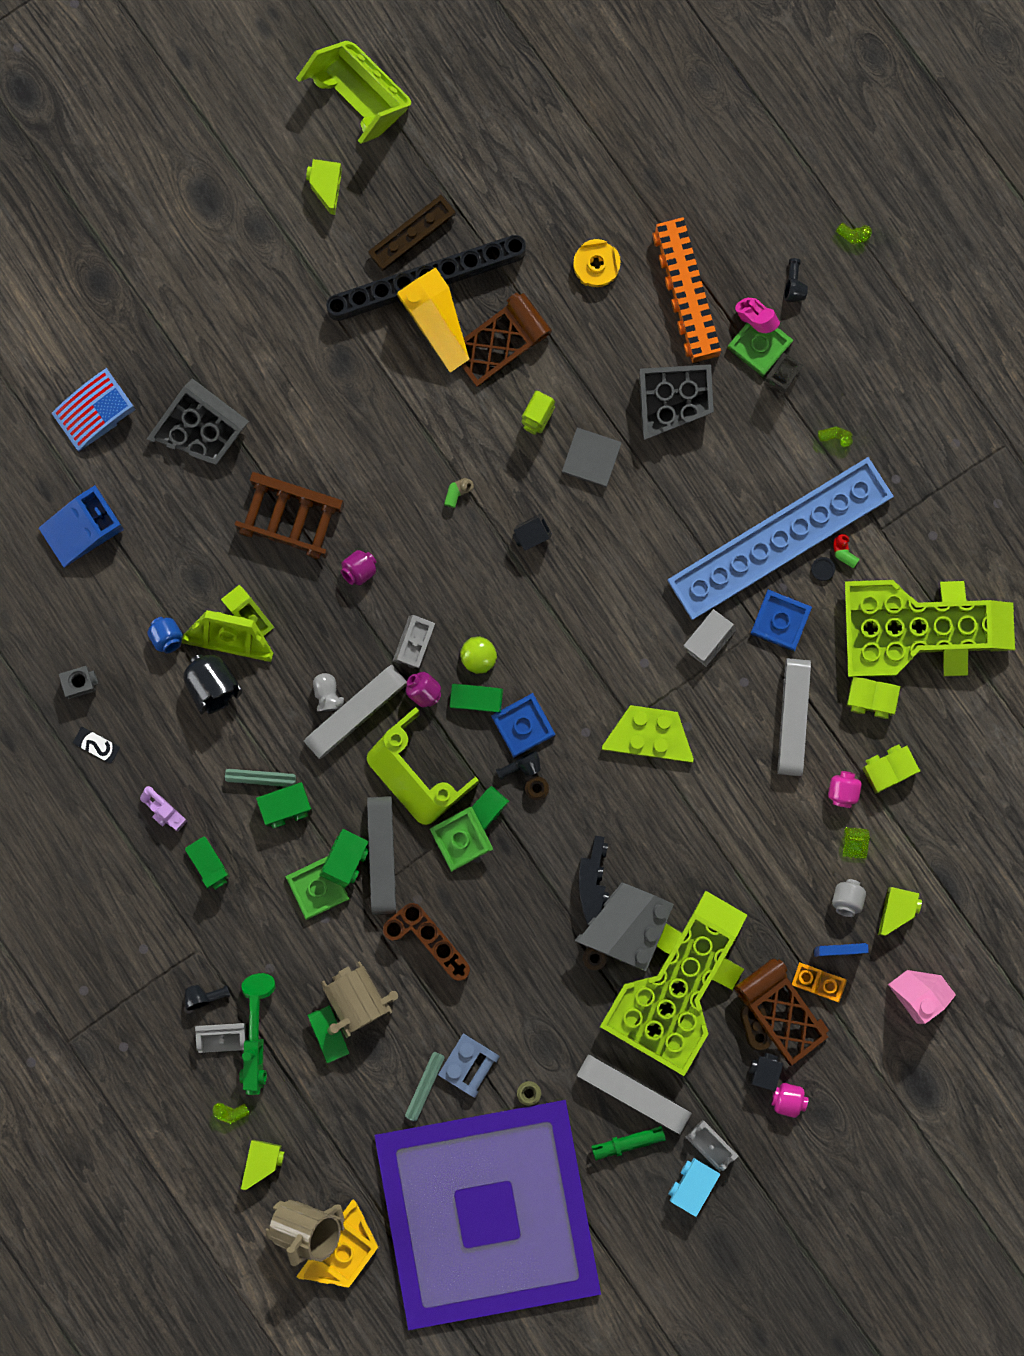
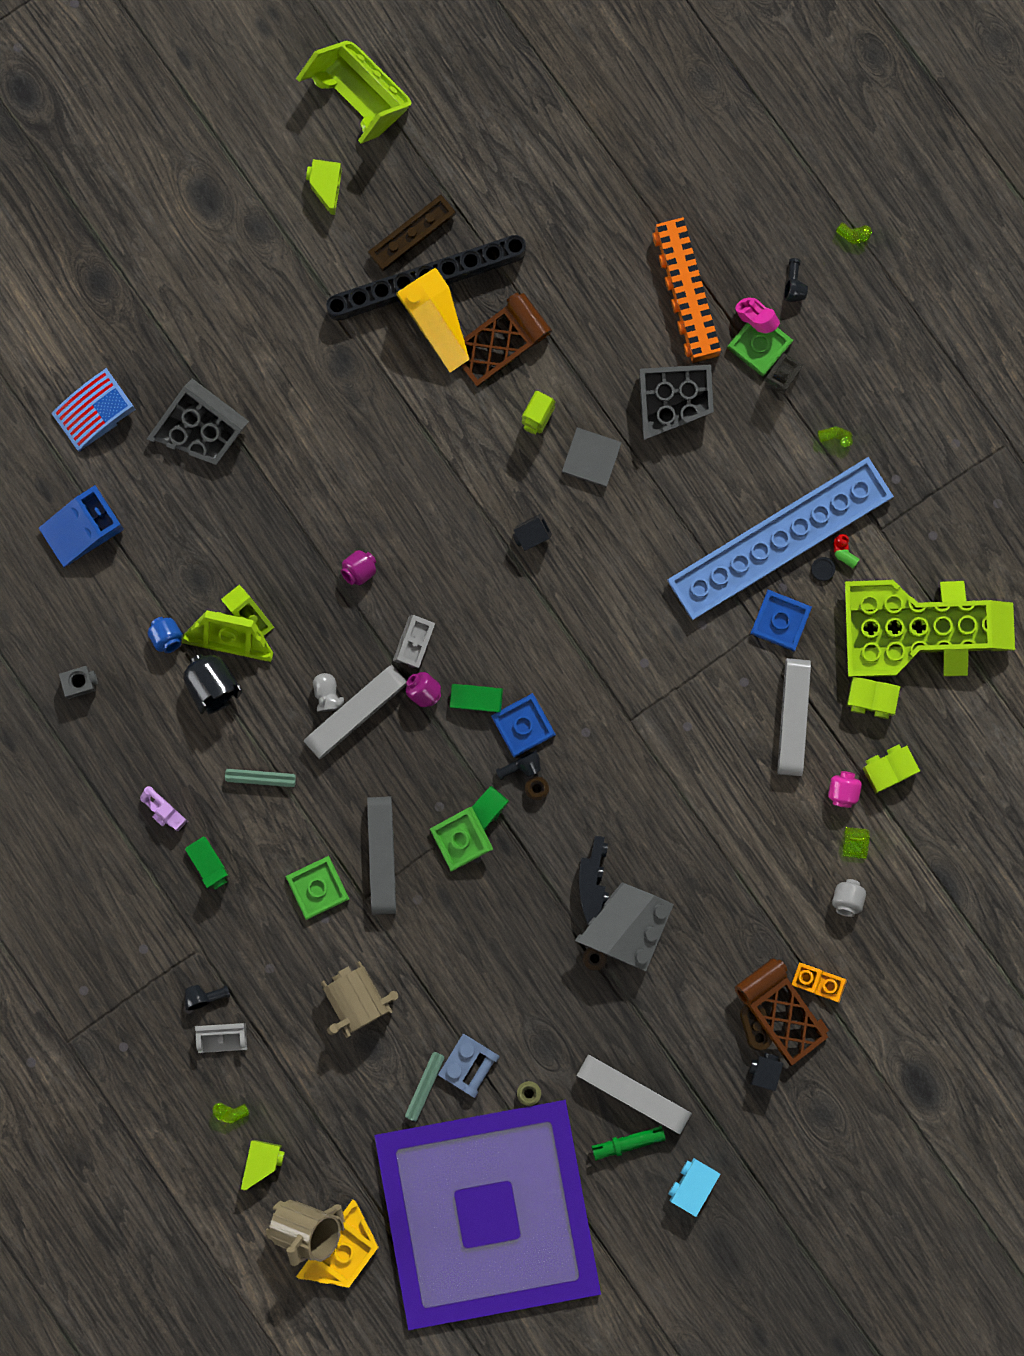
(96, 745): sticker -> none
(252, 1075): green piece -> none
(284, 805): green brick -> none
(306, 498): reddish brown fence -> none
(332, 1046): green slope -> none
(344, 858): green brick -> none
(421, 802): lime windscreen -> none
(432, 944): reddish brown beam -> none
(457, 489): arm -> none
(478, 655): lime hair -> none
(604, 252): yellow plate -> none
(650, 734): lime wing -> none
(694, 959): lime piece -> none
(709, 637): light grey hinge -> none
(711, 1146): light grey hinge -> none
(789, 1100): dark pink head -> none
(835, 950): blue tile -> none
(898, 909): lime slope -> none
(922, 994): bright pink slope -> none

